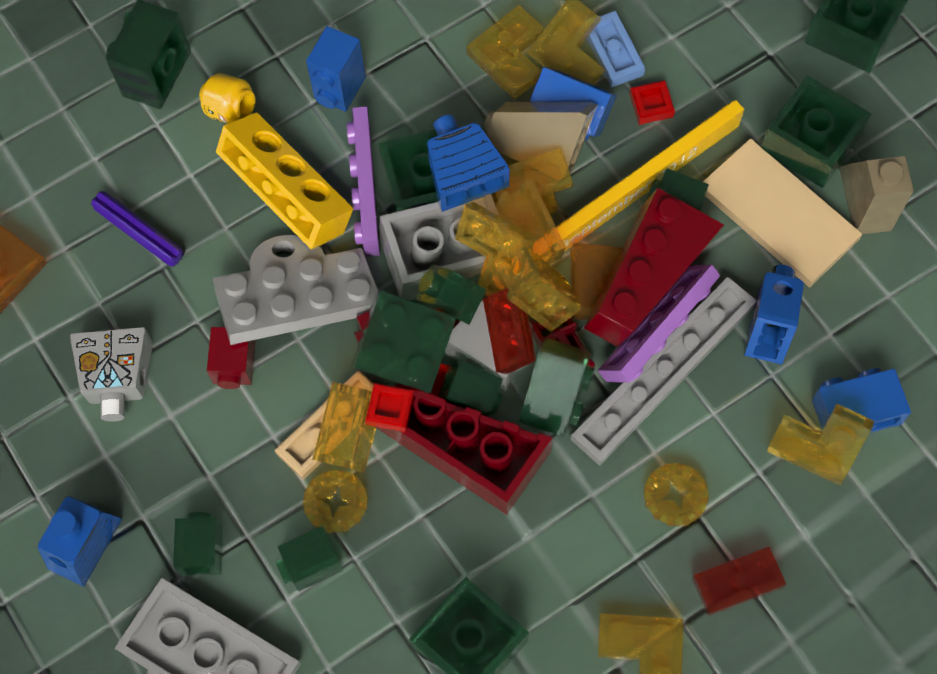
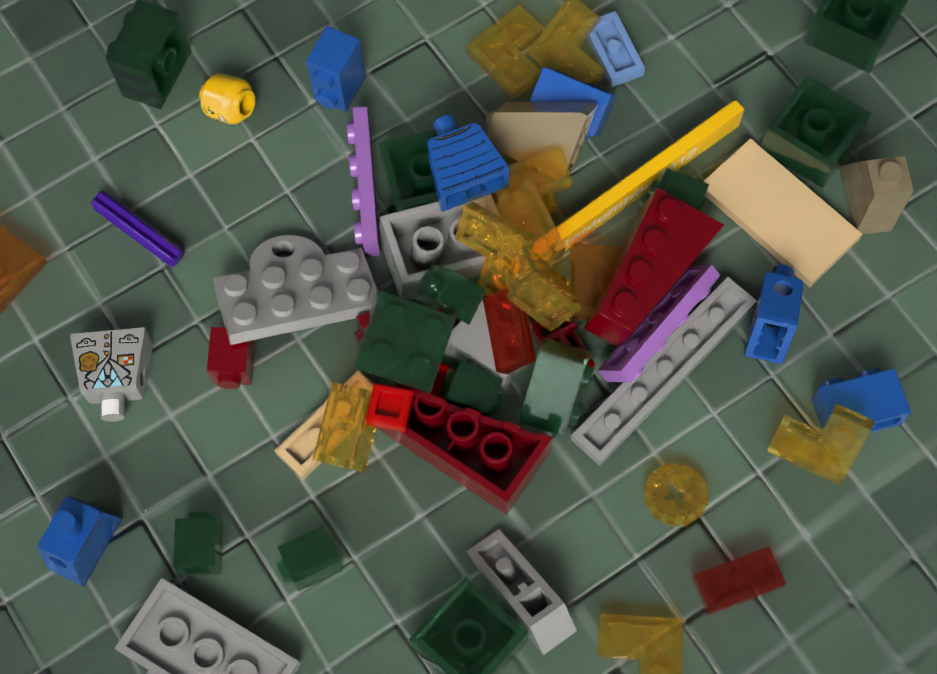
(284, 180): yellow brick -> none
(324, 487): clear yellow gear -> none
(523, 591): none -> light grey slope
(652, 102): red tile -> none

